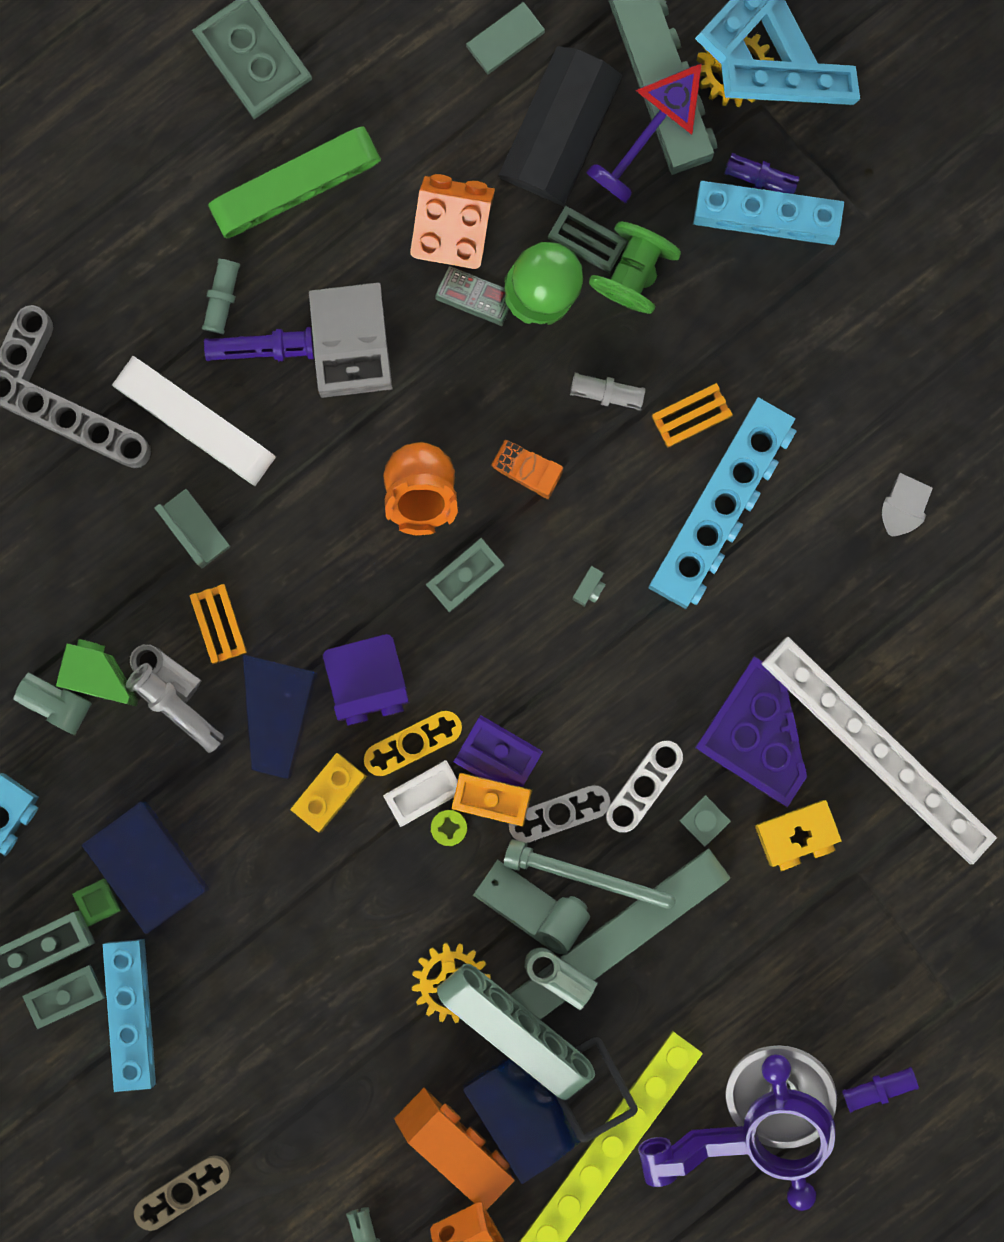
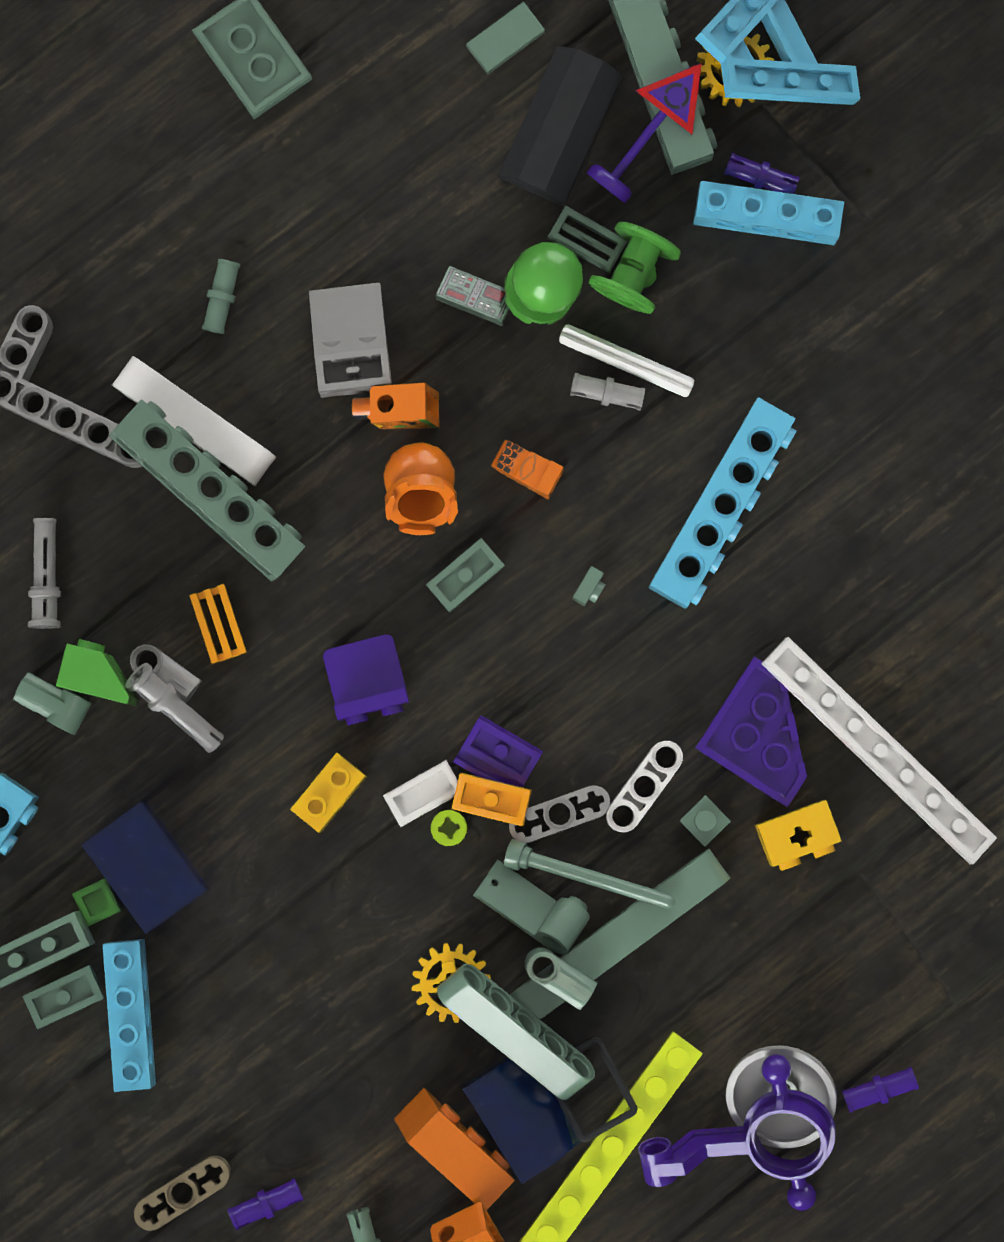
(44, 530): none -> light grey pin
(131, 436): none -> sand green brick
(193, 528): sand green panel -> none
(265, 1204): none -> dark purple pin
(276, 713): clear blue wedge -> none
(278, 344): dark purple pin -> none
(294, 182): bright green beam -> none
(384, 746): yellow beam -> none
(414, 406): none -> orange torso
(451, 221): bracket -> none
(626, 360): none -> white axle
(718, 402): light orange tile -> none
(905, 506): light grey tile -> none

